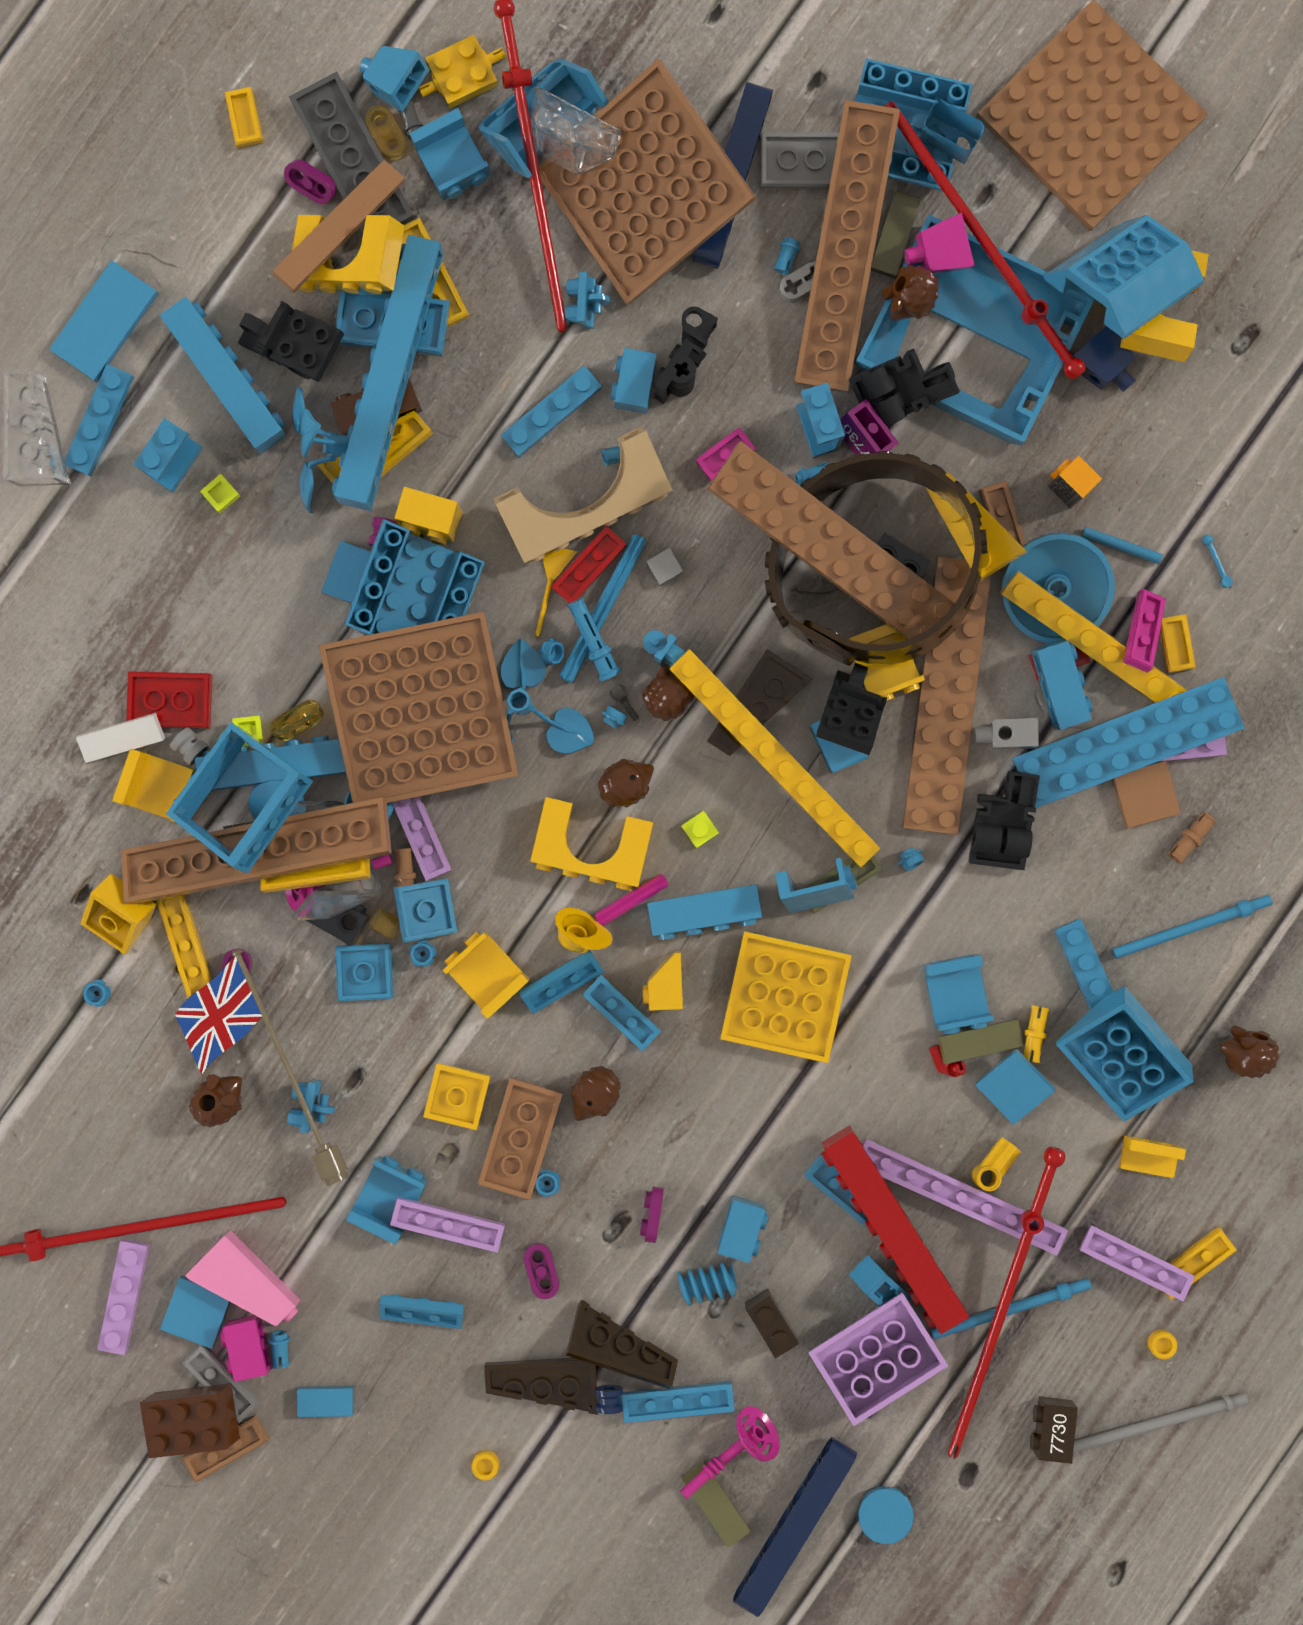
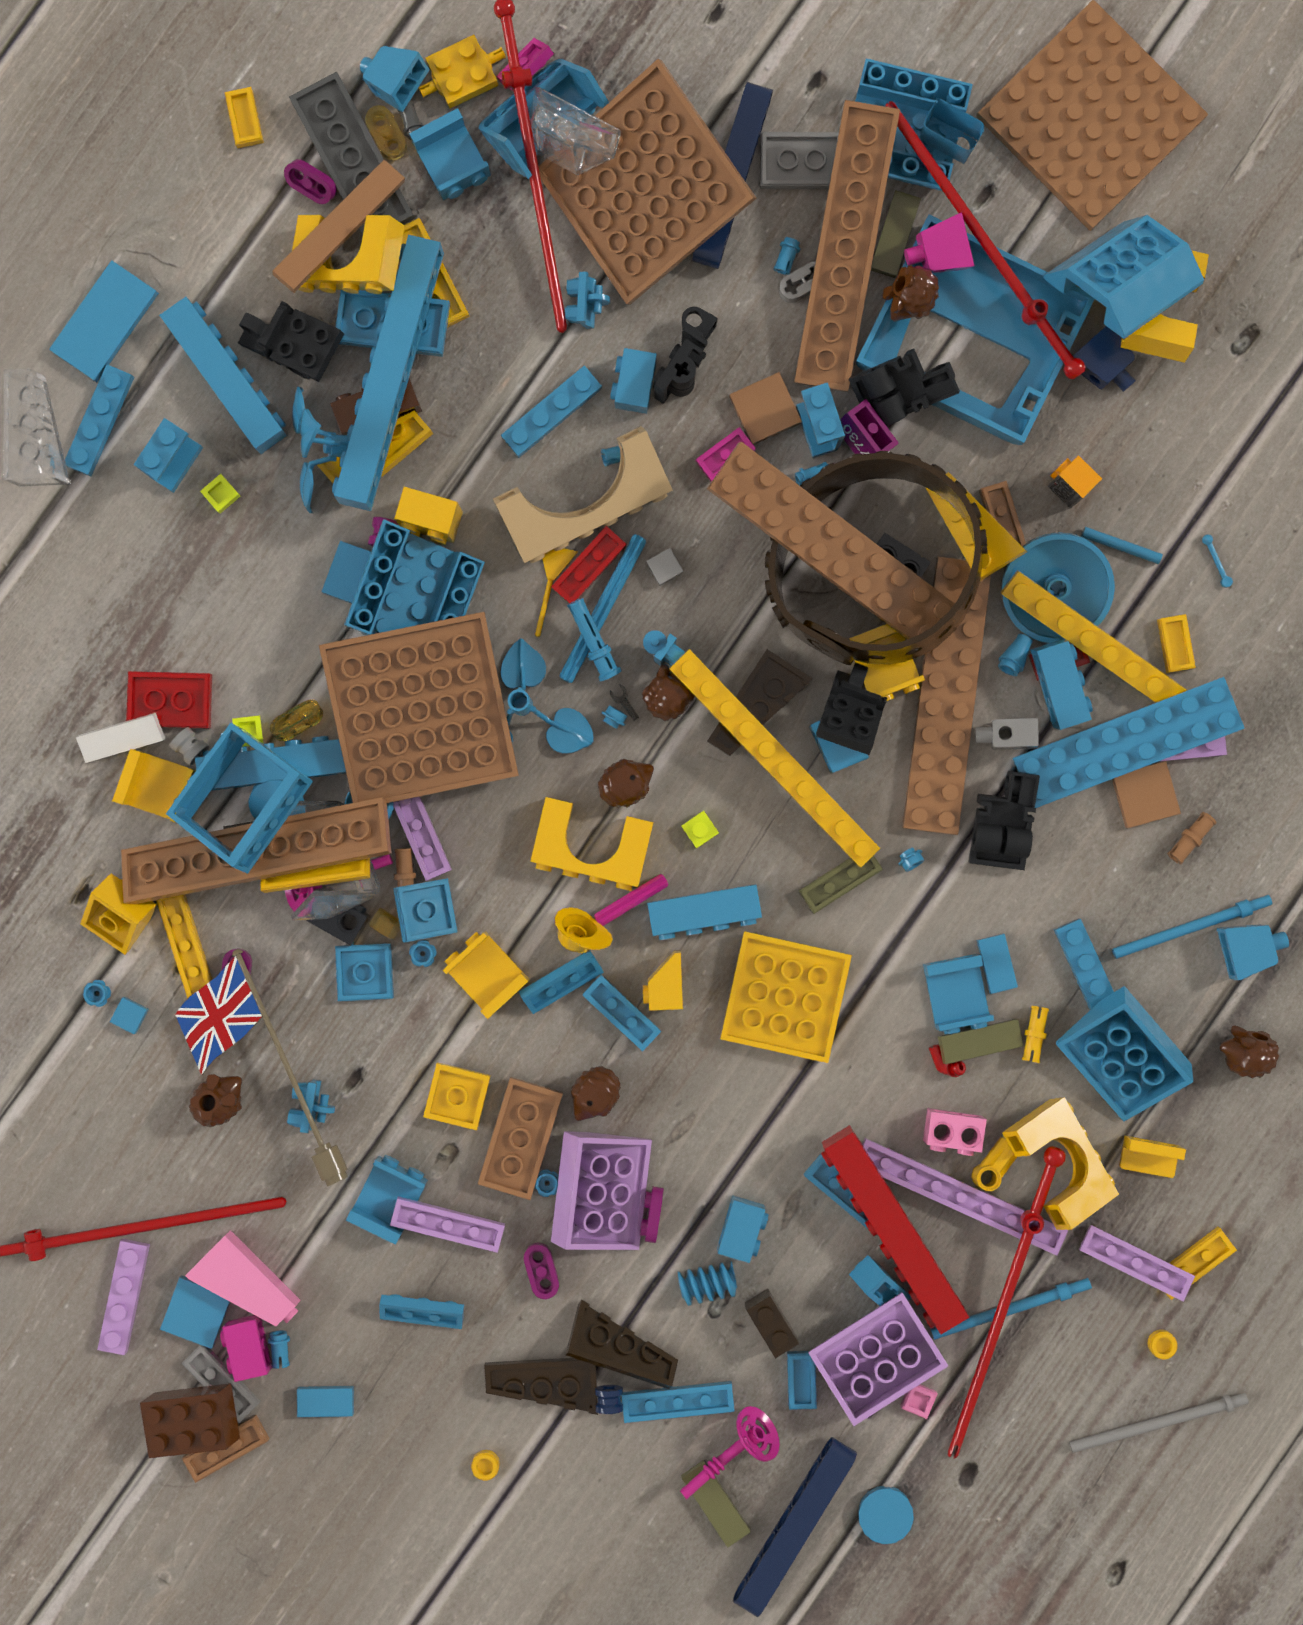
(129, 1015): none -> dark azure tile
(532, 56): none -> dark pink plate
(551, 652): dark azure plate -> none
(600, 1191): none -> lavender slope
(765, 408): none -> medium nougat tile
(801, 1380): none -> dark azure tile
(818, 895): dark azure panel -> none
(919, 1401): none -> bright pink tile
(955, 1124): none -> bright pink brick
(997, 963): none -> dark azure tile
(1015, 656): none -> dark azure cone
(1015, 1086): dark azure tile -> none
(1054, 1429): dark brown brick -> none
(1090, 1183): none -> yellow arch
(1144, 630): dark pink tile -> none
(1250, 949): none -> dark azure torso

